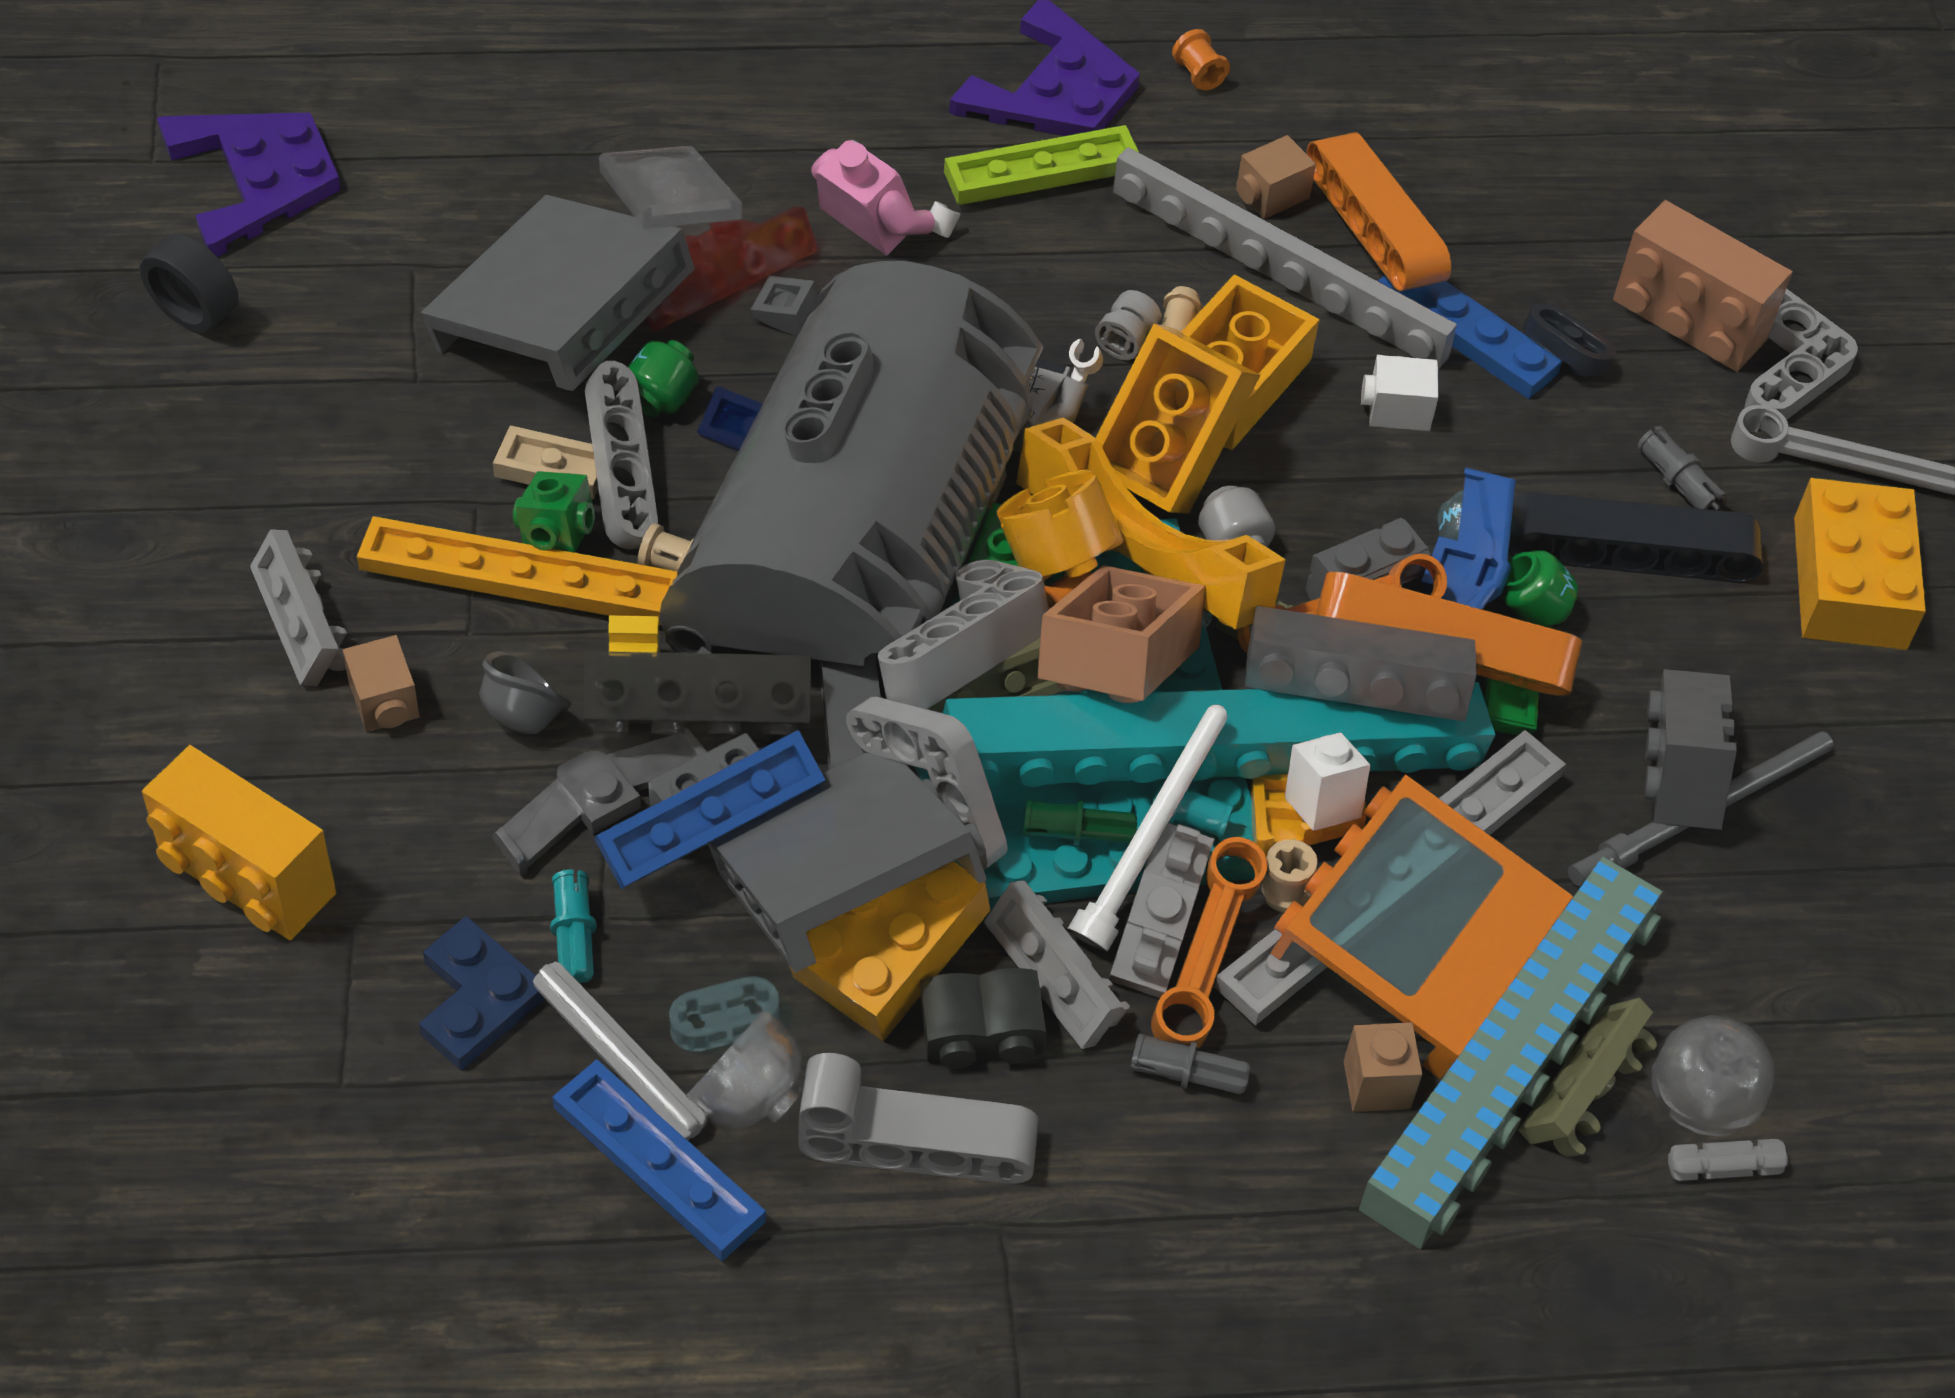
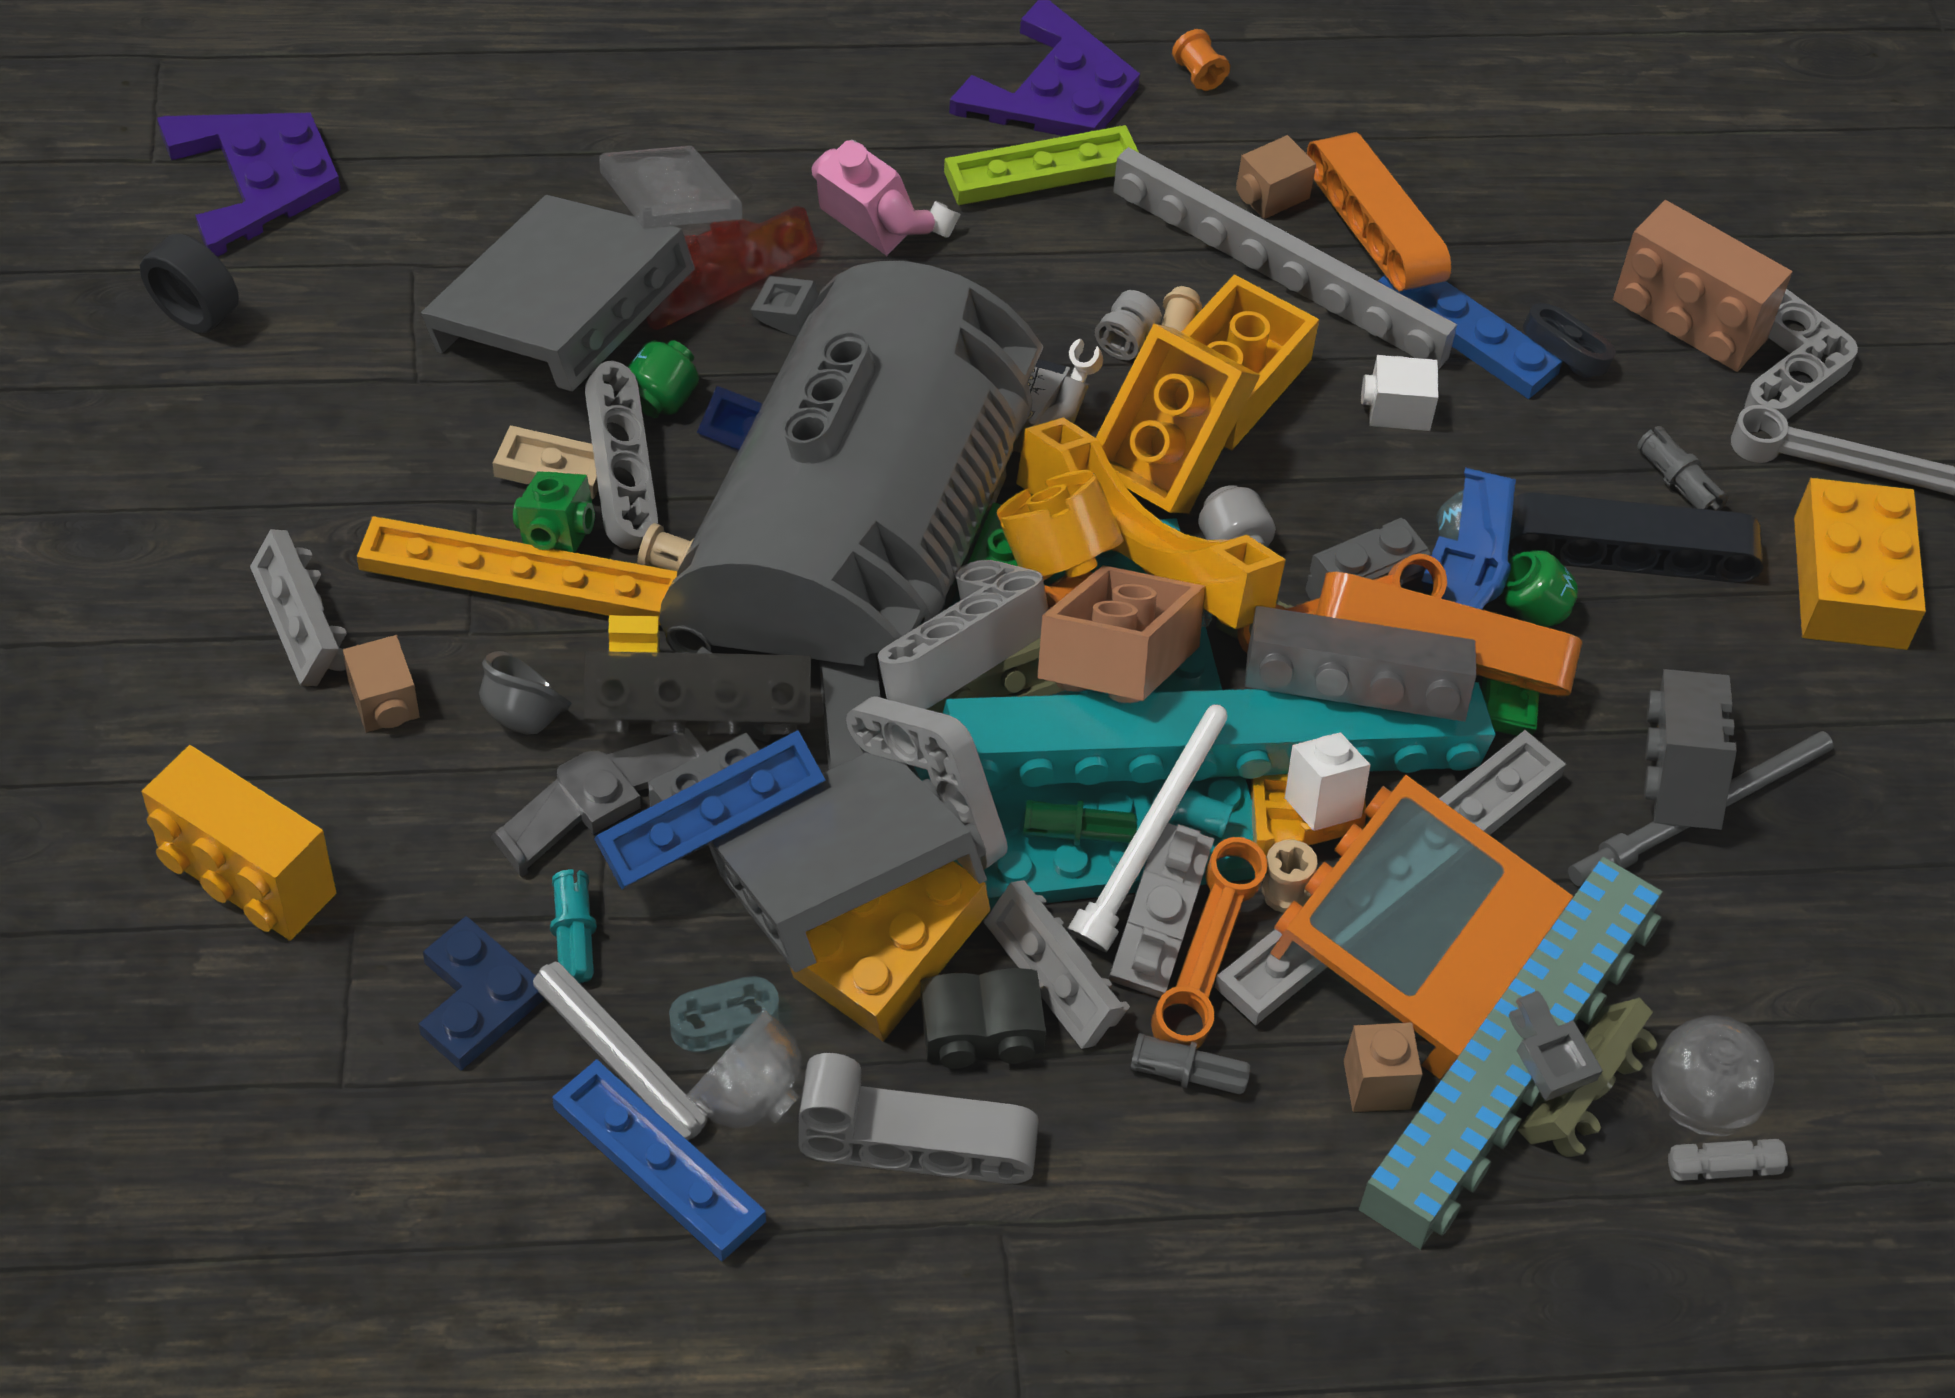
(1552, 1053): none -> dark grey plate

